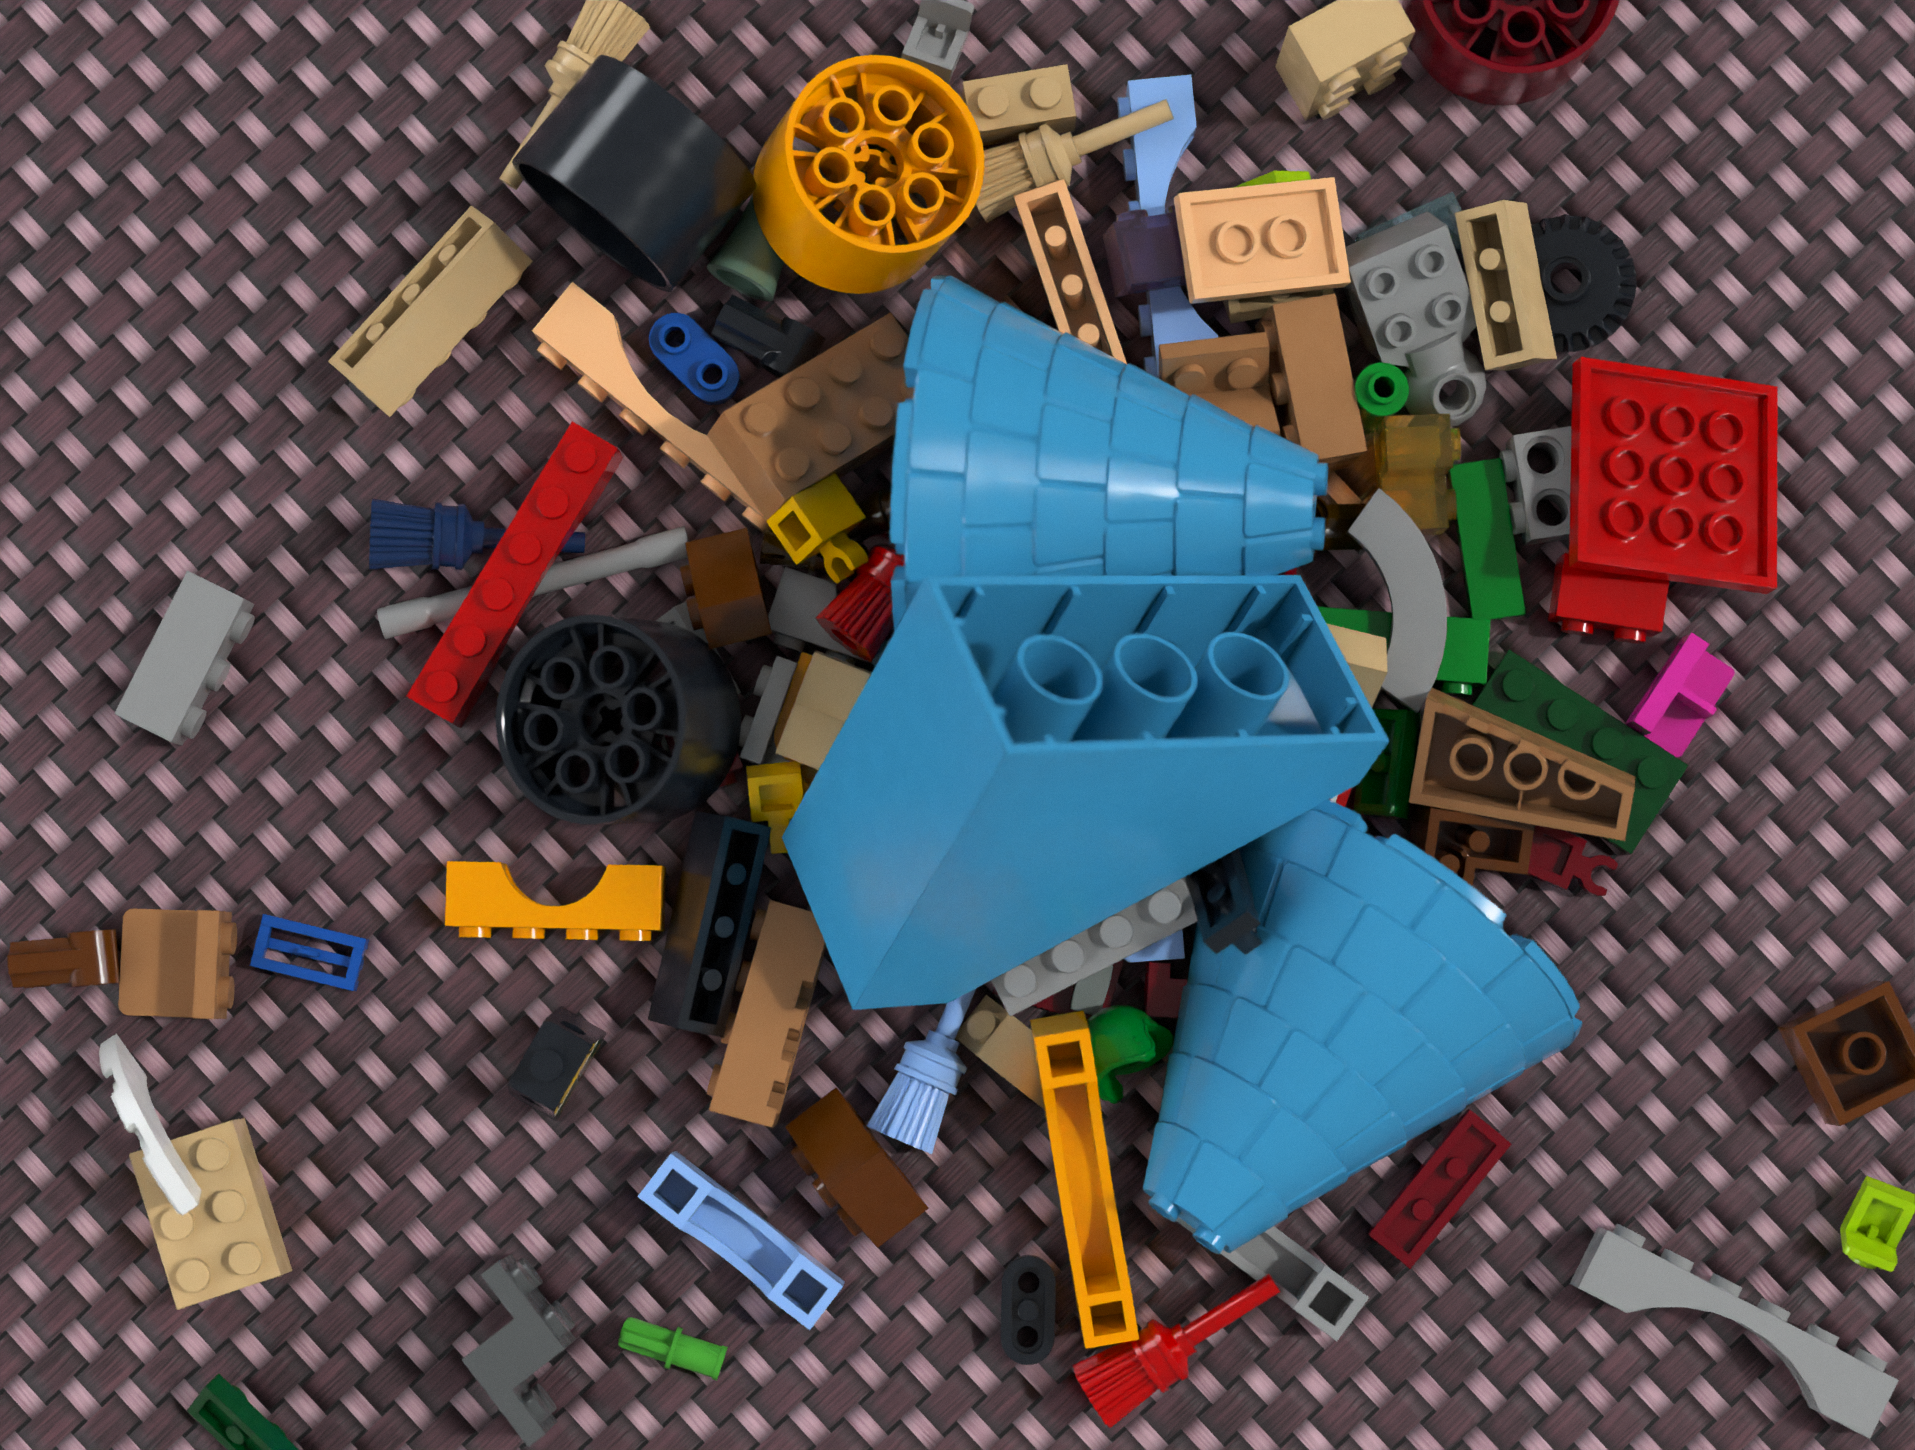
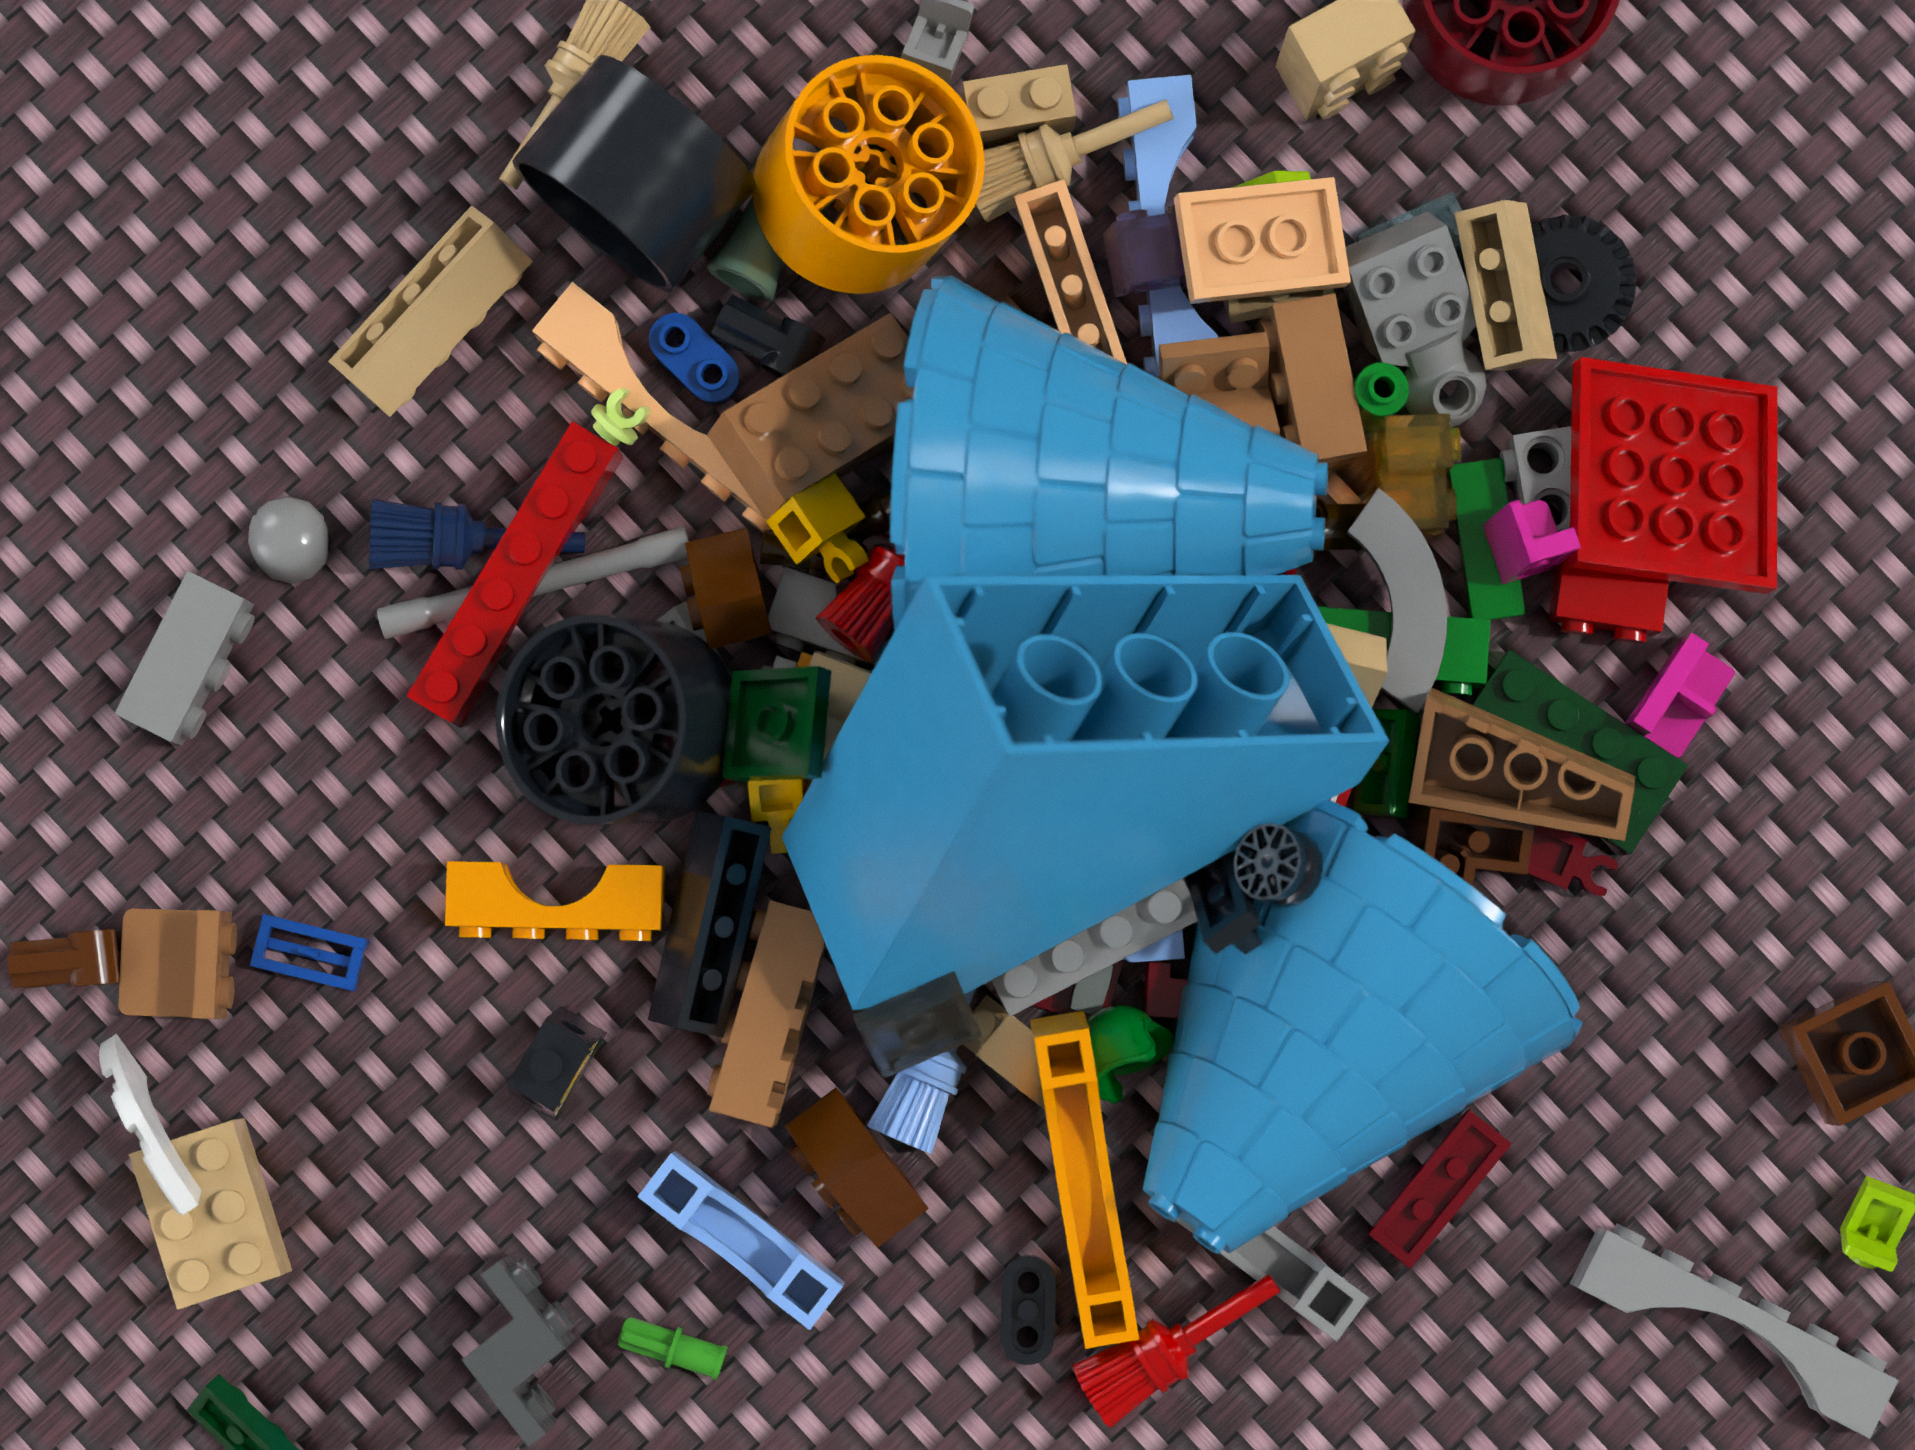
(289, 539): none -> light grey hair
(613, 424): none -> yellowish green plate
(777, 724): none -> dark green plate
(917, 1025): none -> clear smoke tile
(1274, 848): none -> black wheel
(1527, 540): none -> dark pink panel

